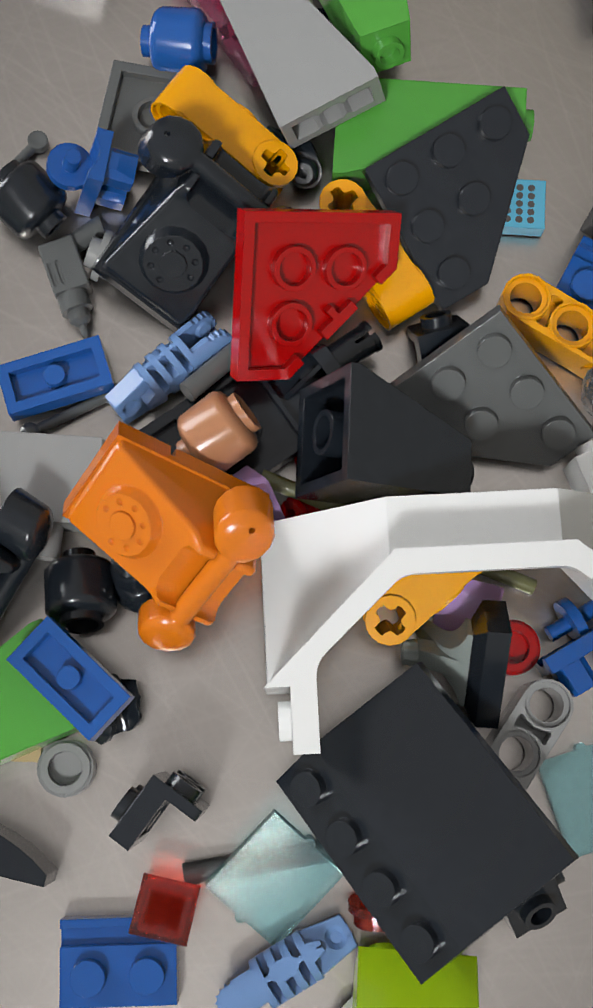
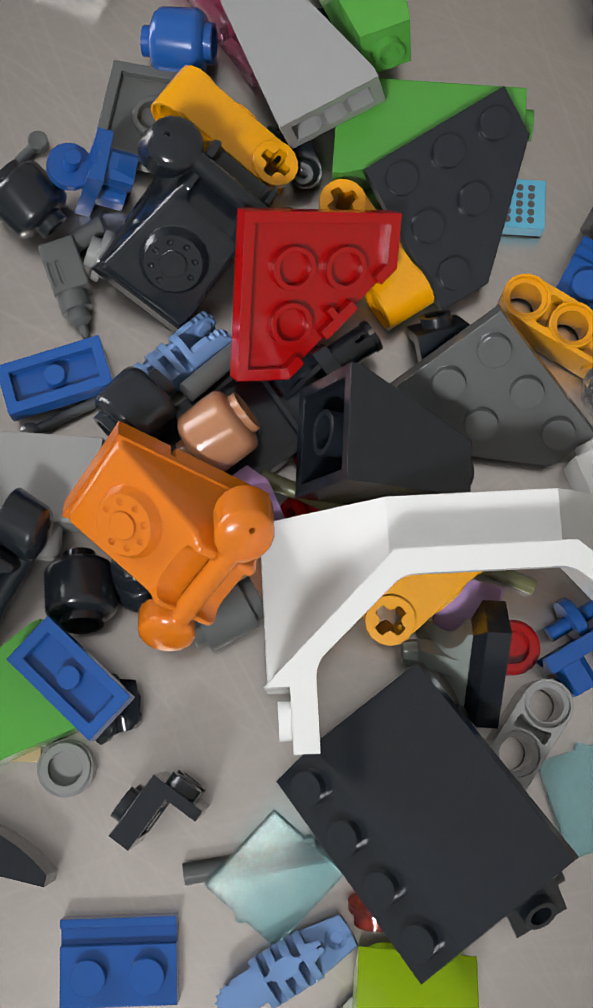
(138, 401): none -> black head
(165, 910): clear red slope -> none
(235, 617): none -> dark grey brick

